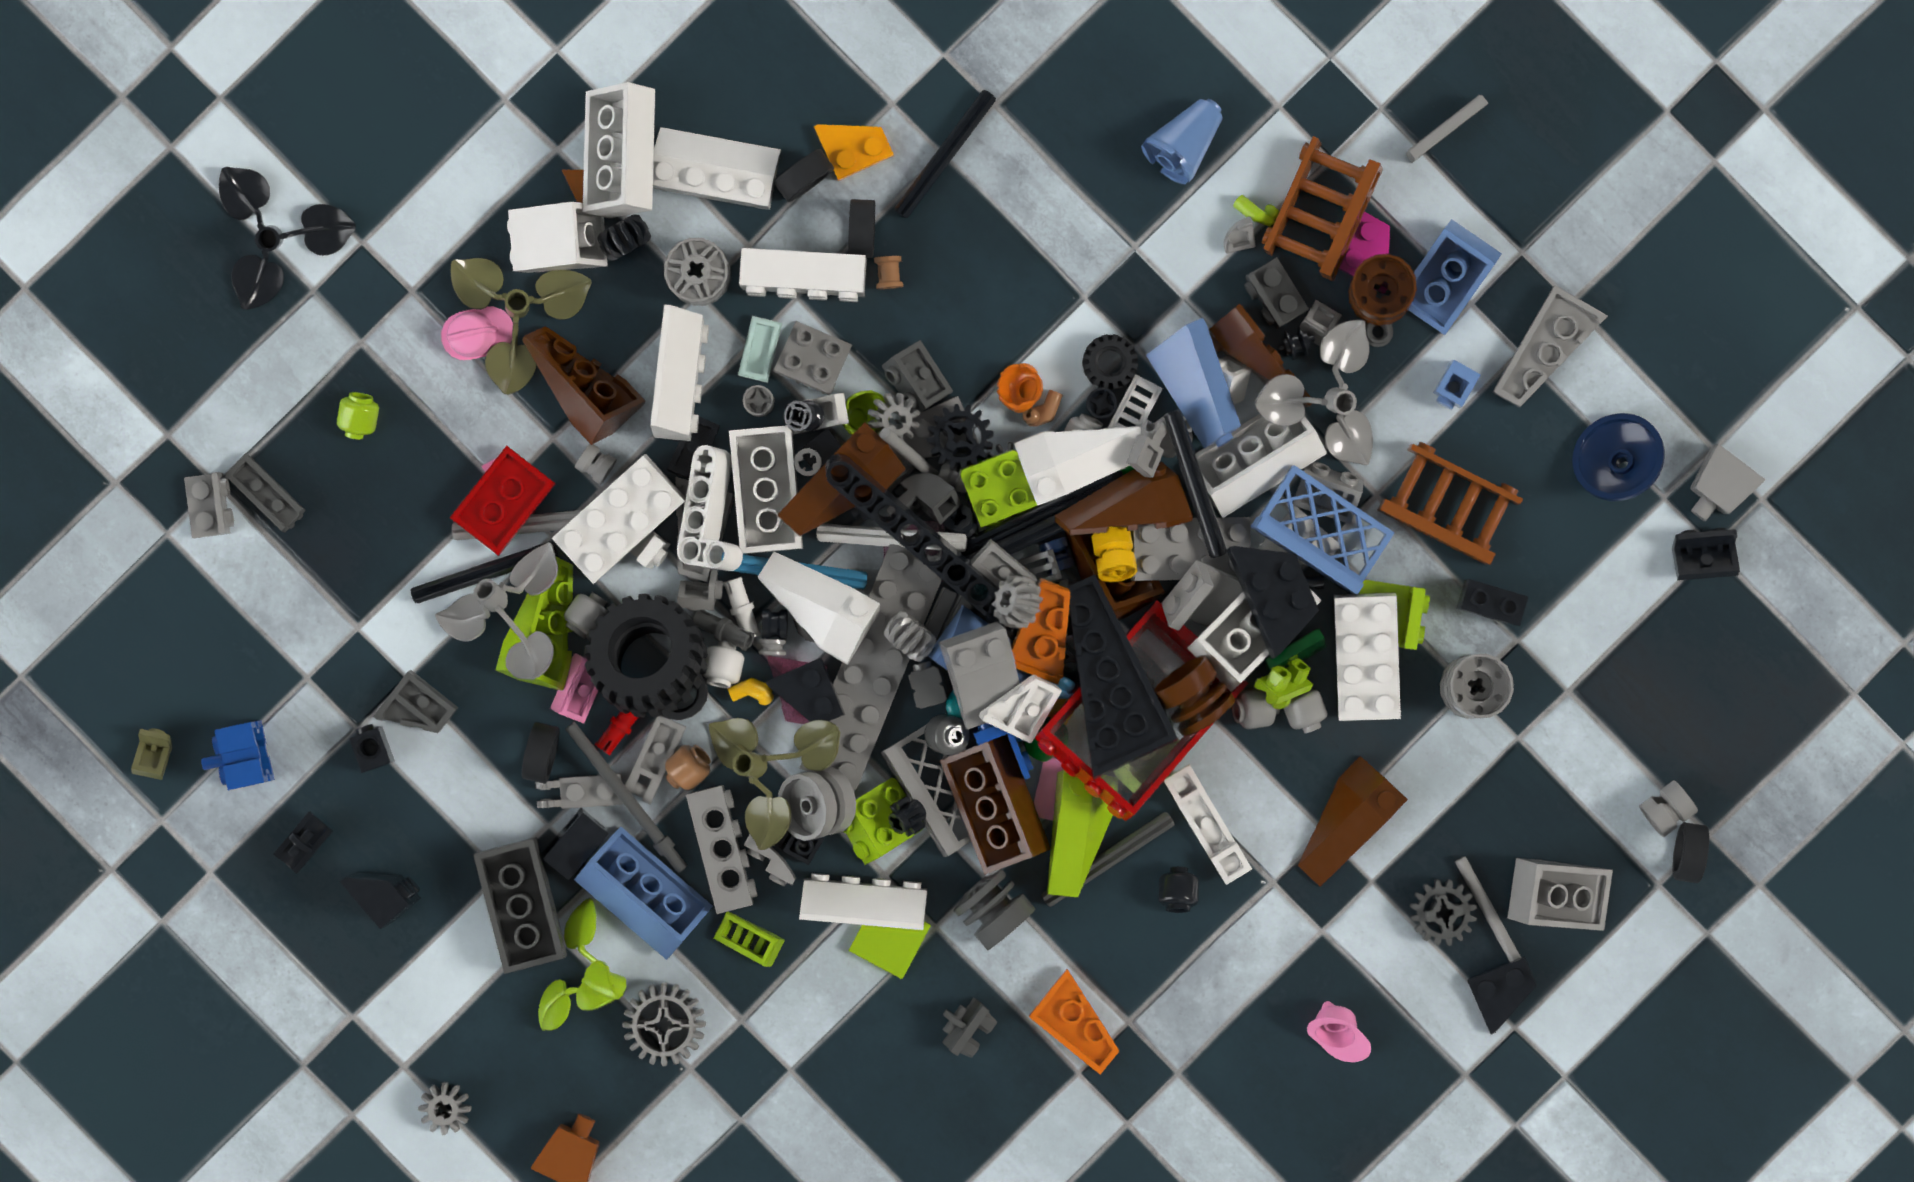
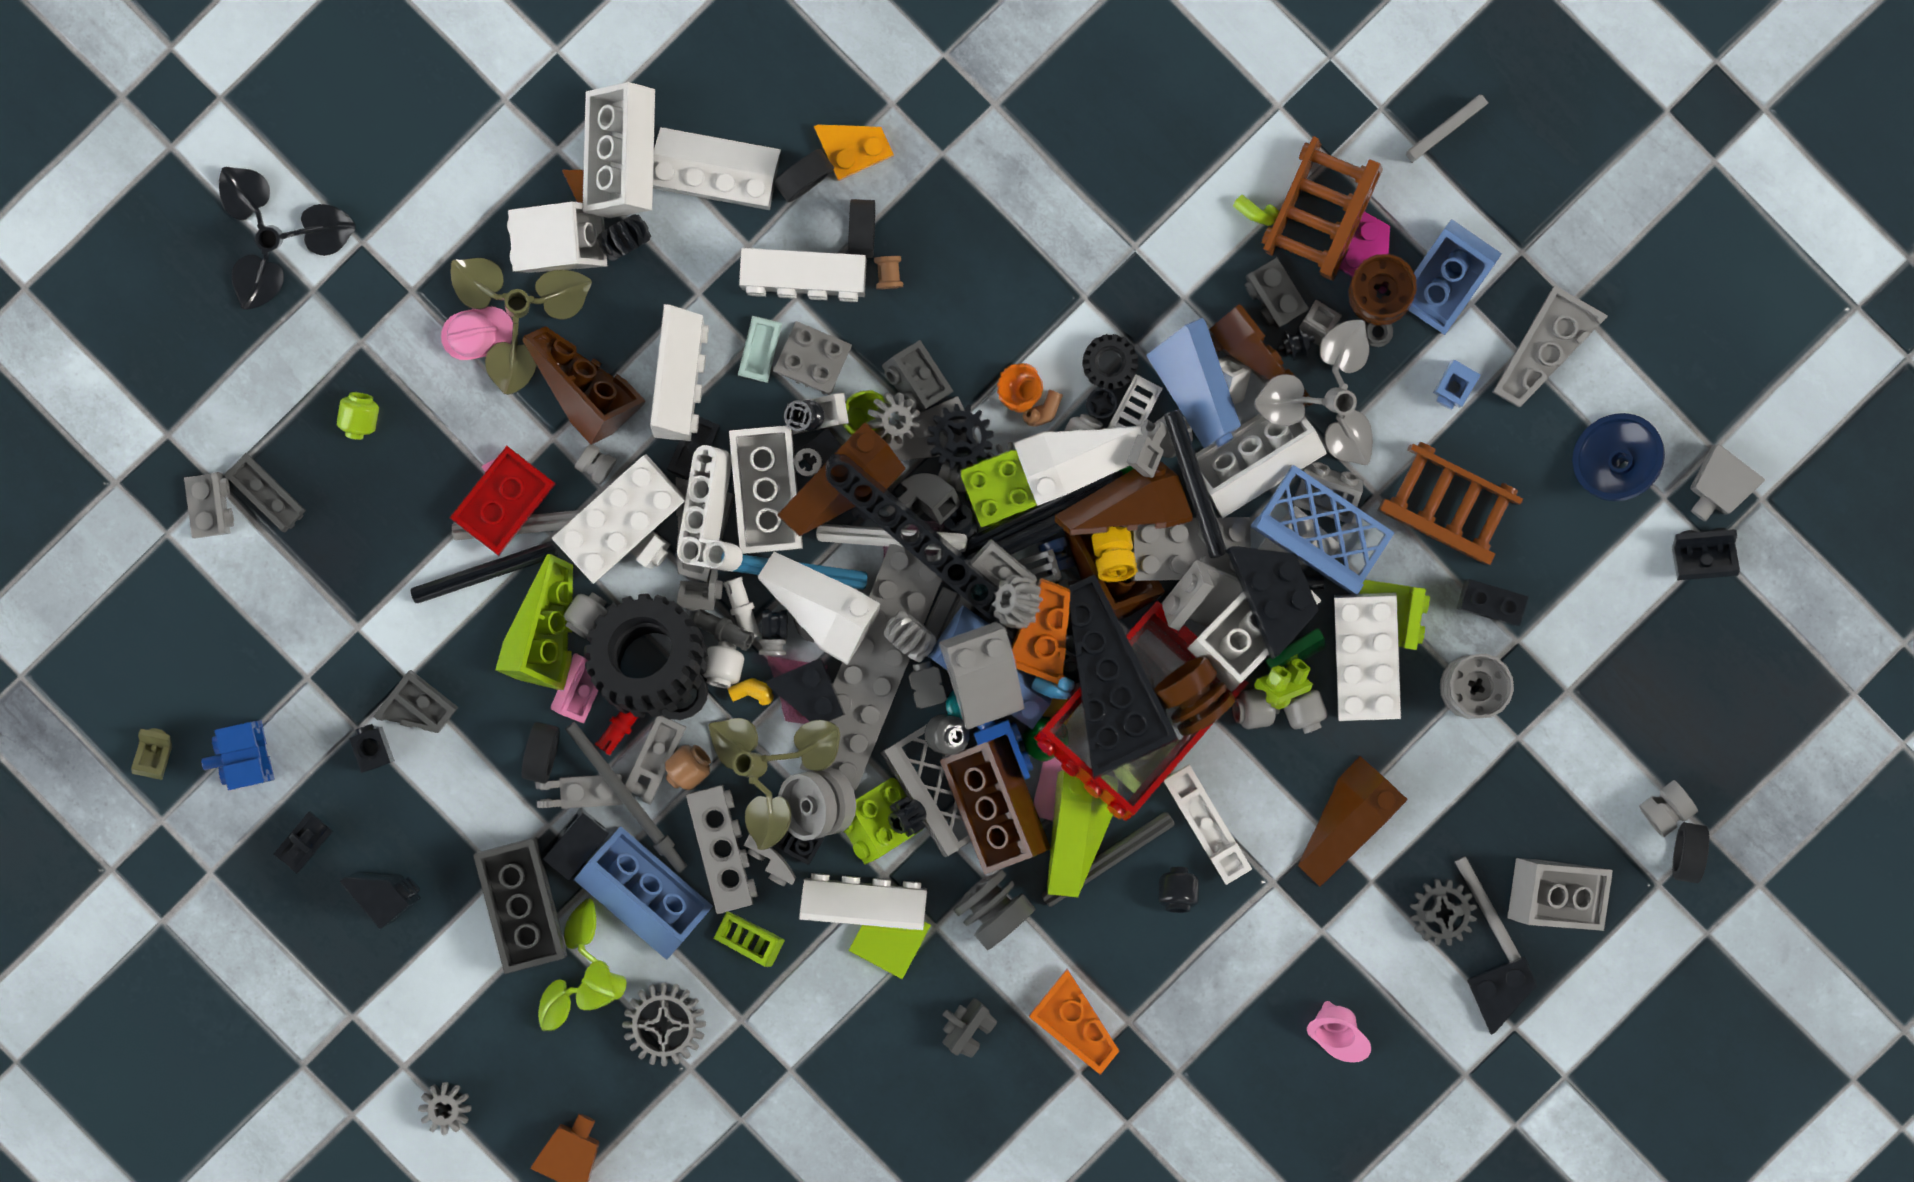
(467, 615): light grey plant -> none
(715, 273): light grey wheel -> none
(755, 398): light grey wheel -> none
(907, 452): light grey bar -> none
(945, 154): black axle -> none
(1023, 708): white wing -> none
(1184, 141): medium blue cone -> none
(1240, 236): light grey tile -> none

